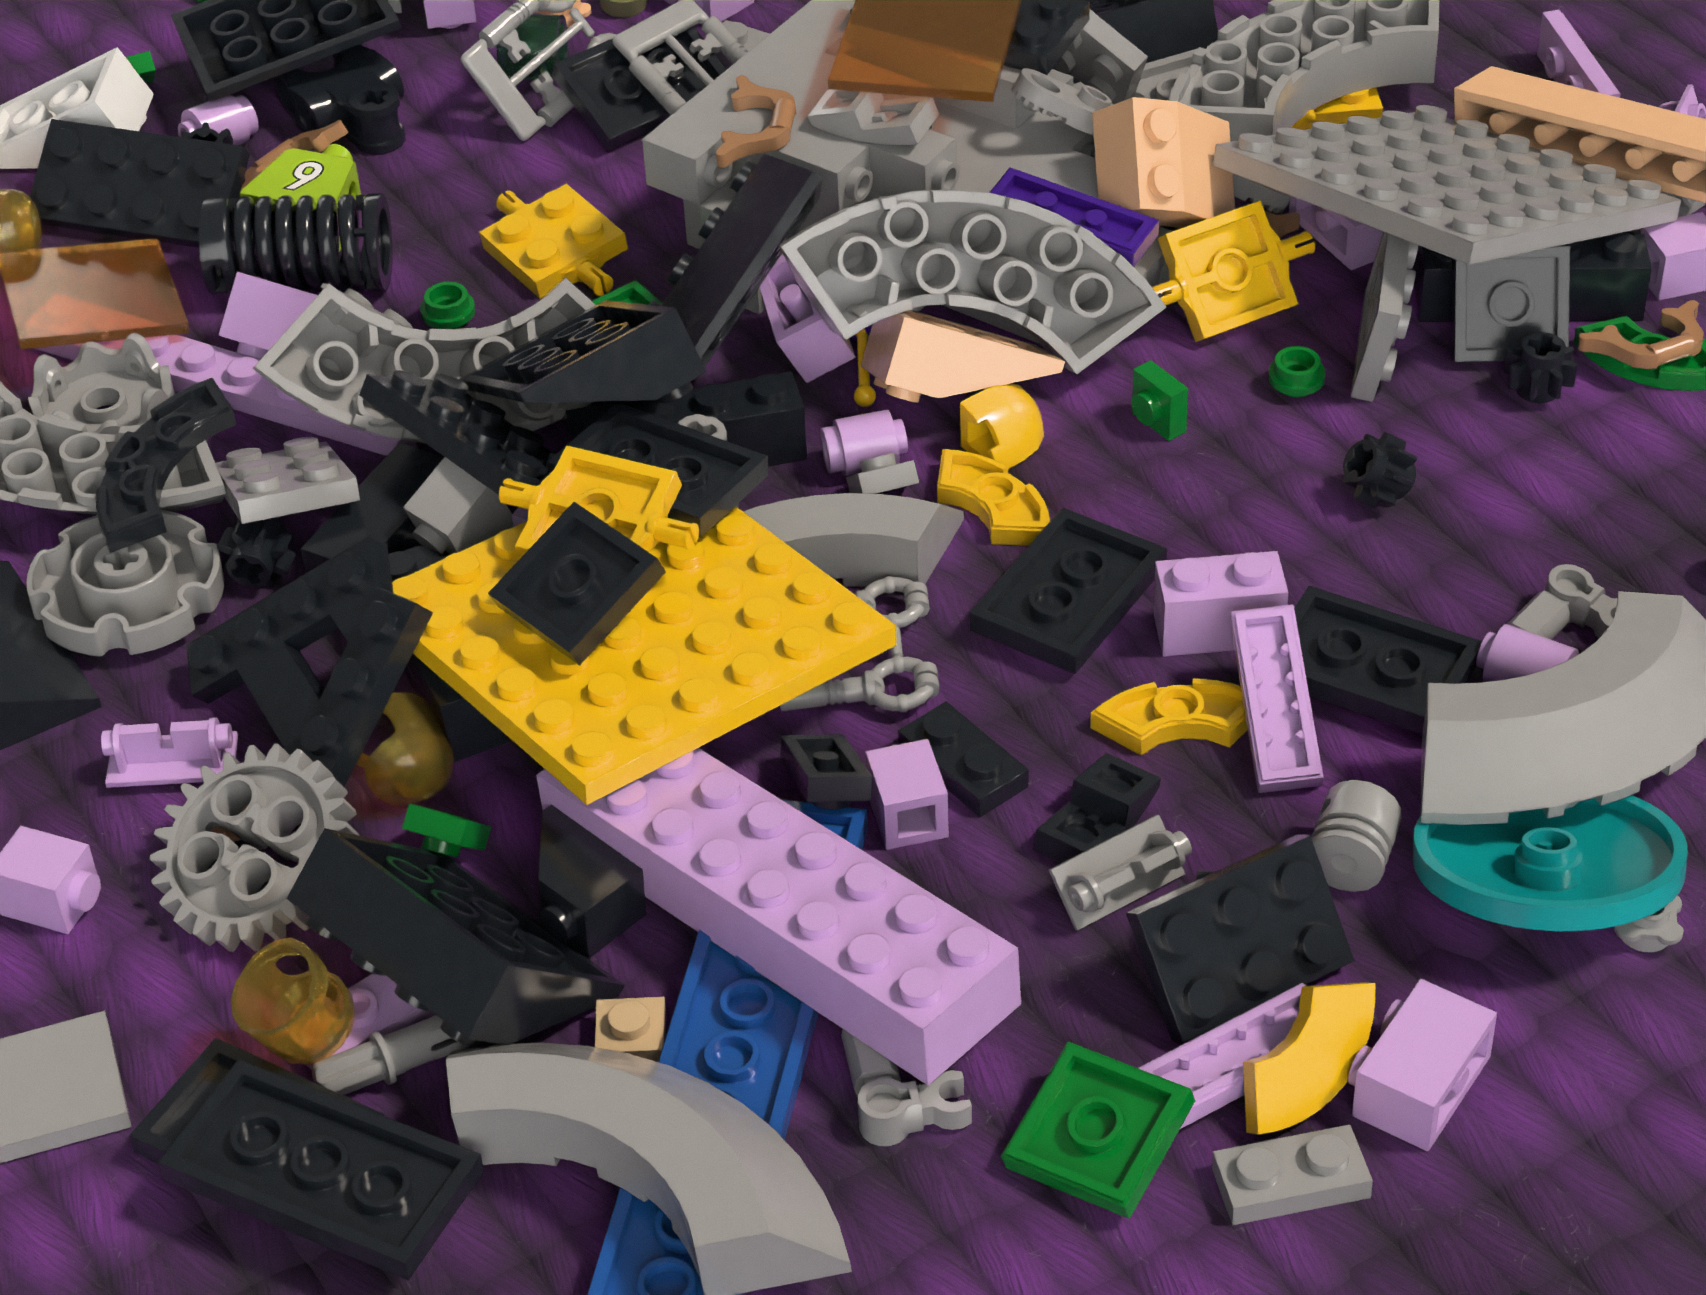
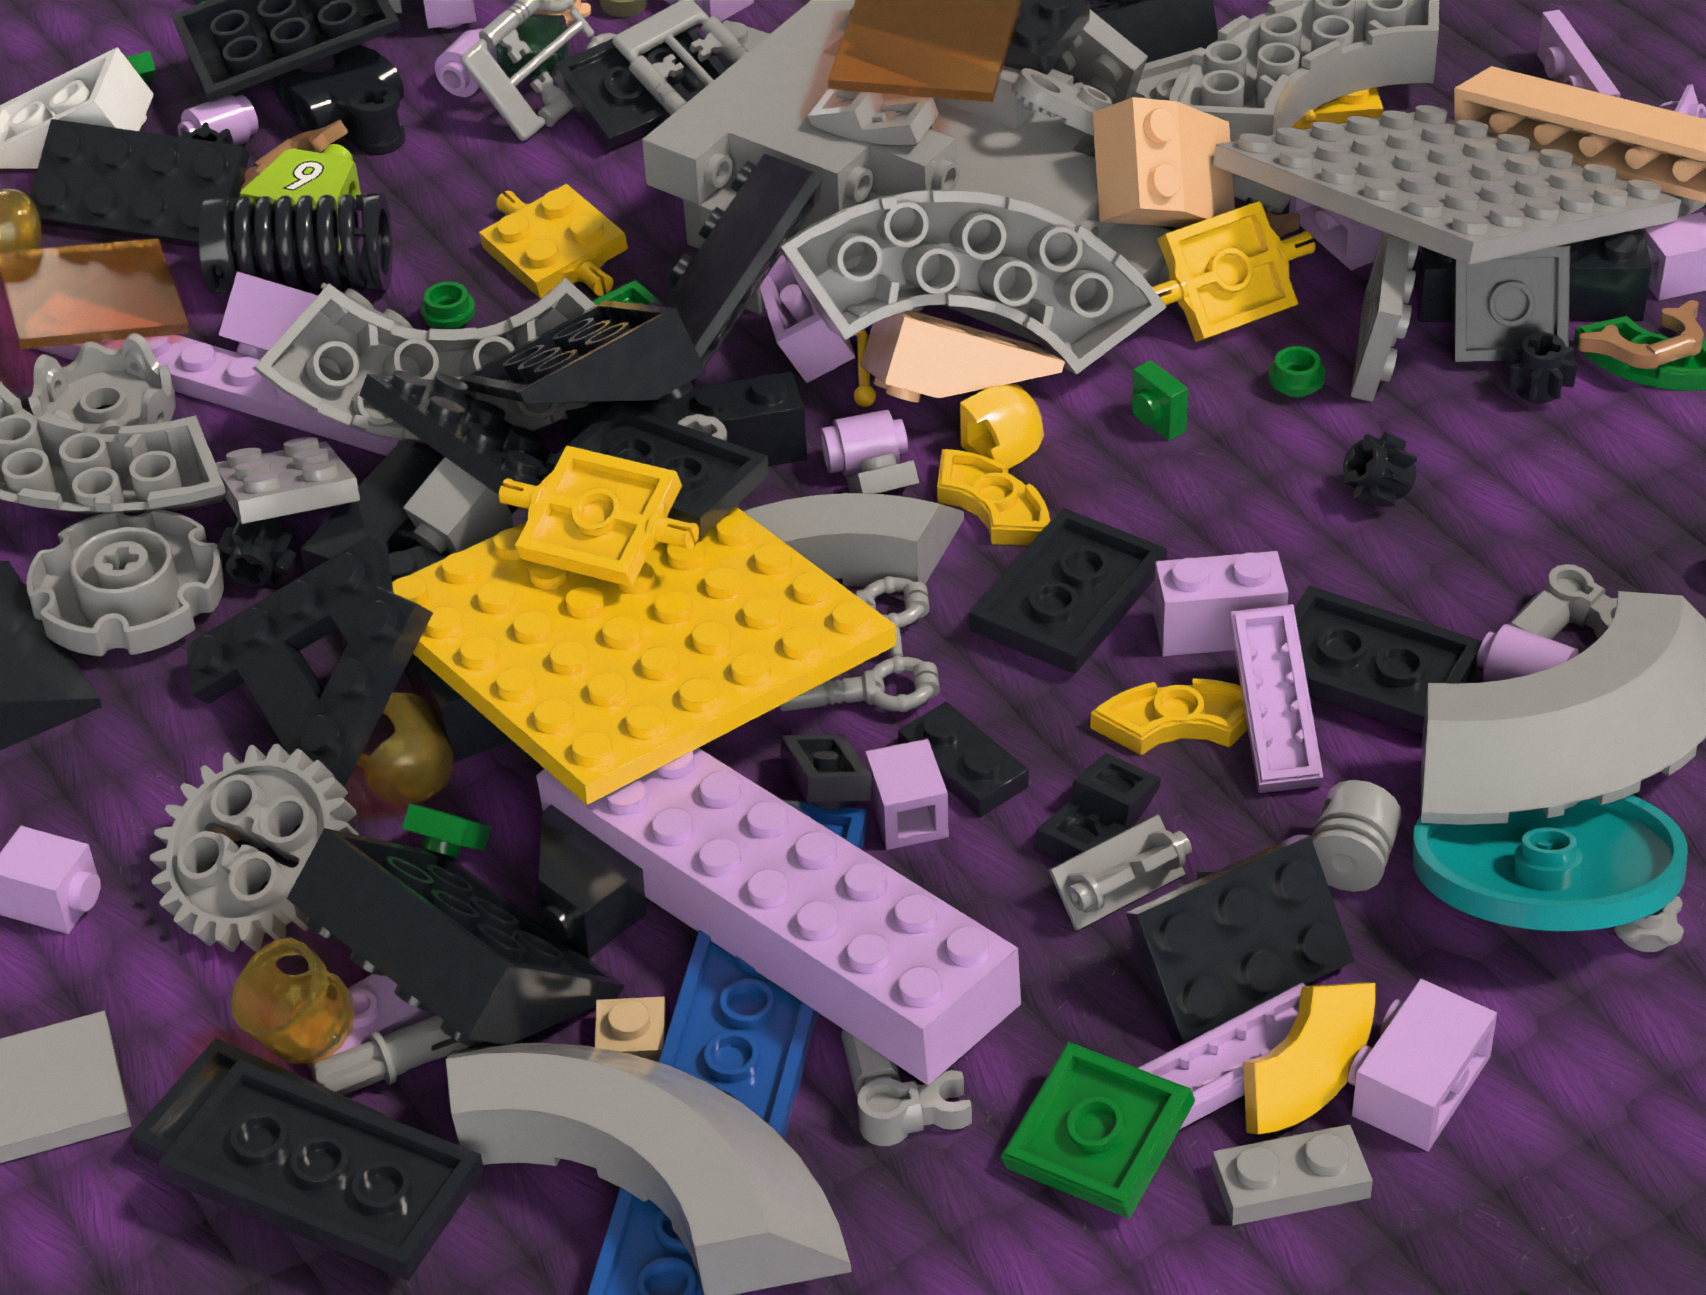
(144, 459): black tile -> none
(146, 757): lavender hinge -> none
(451, 71): none -> lavender brick
(577, 582): black plate -> none
(772, 137): medium nougat helmet -> none
(1114, 225): dark purple tile -> none

